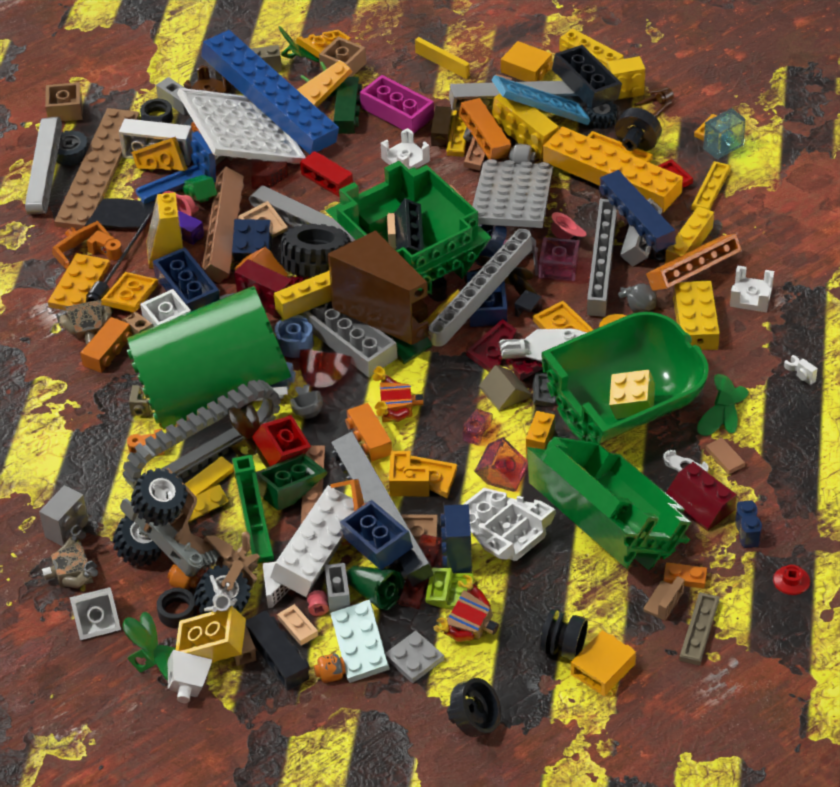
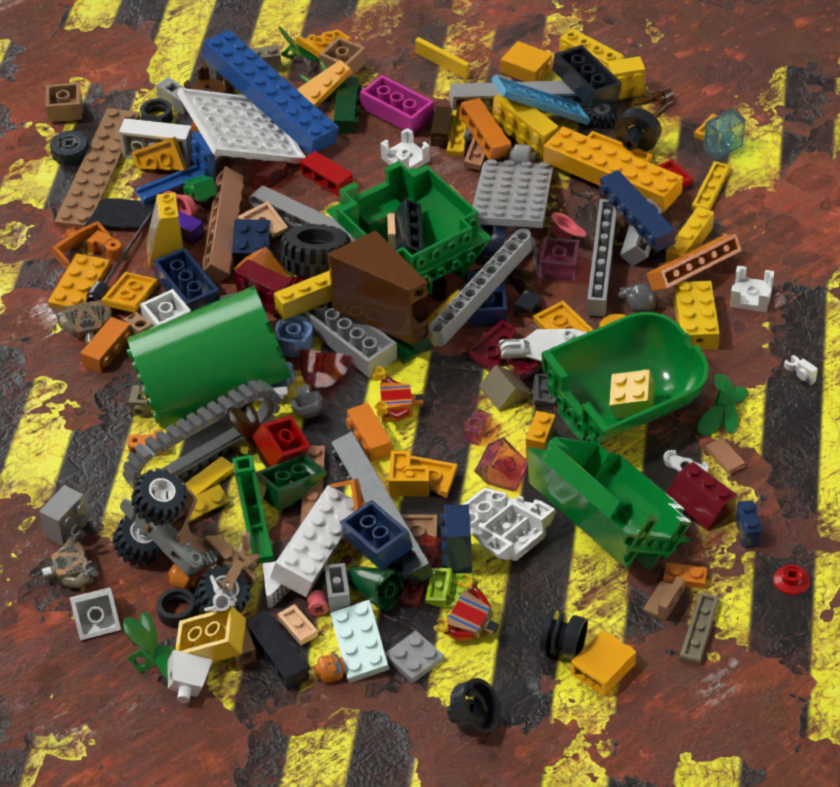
(43, 166): beam -> none

